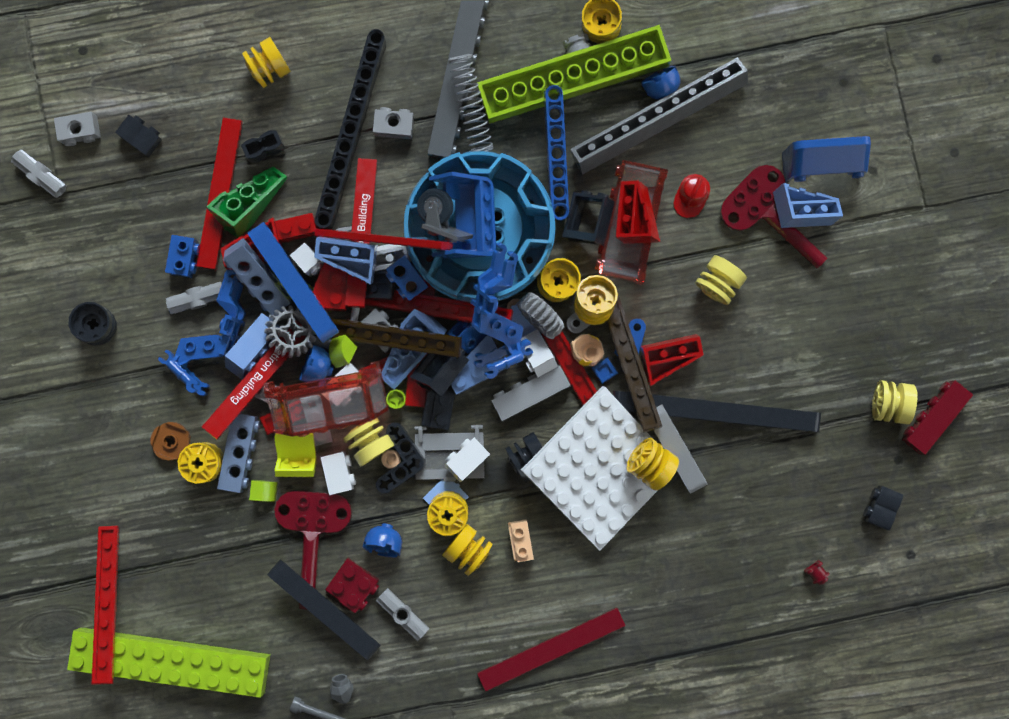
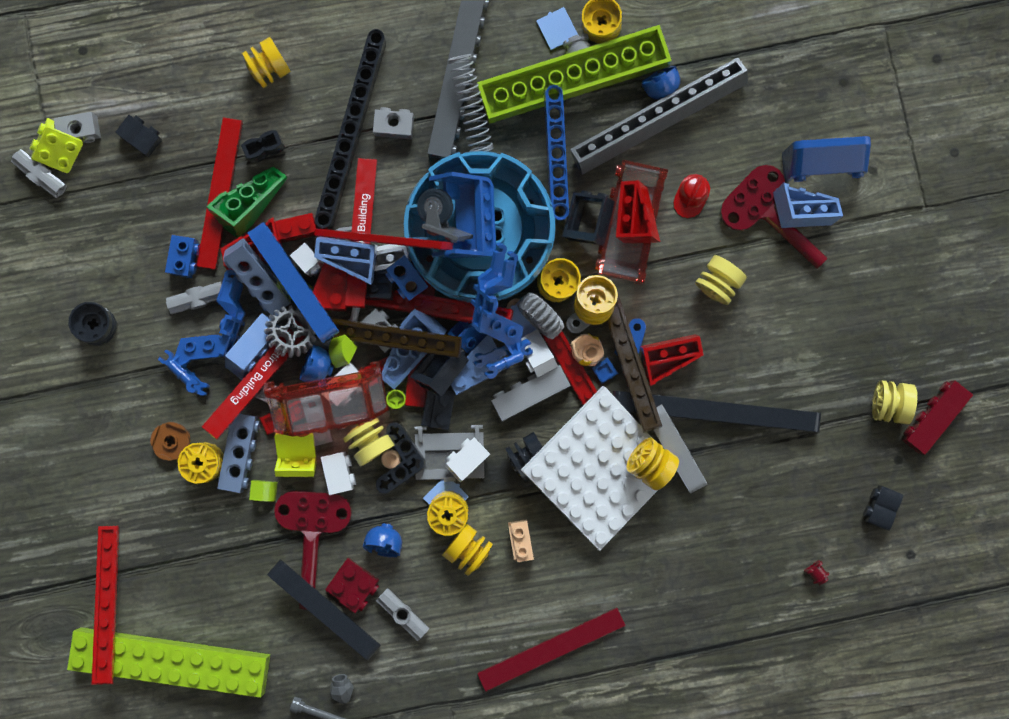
(55, 147): none -> neon yellow bracket
(556, 28): none -> light blue piece

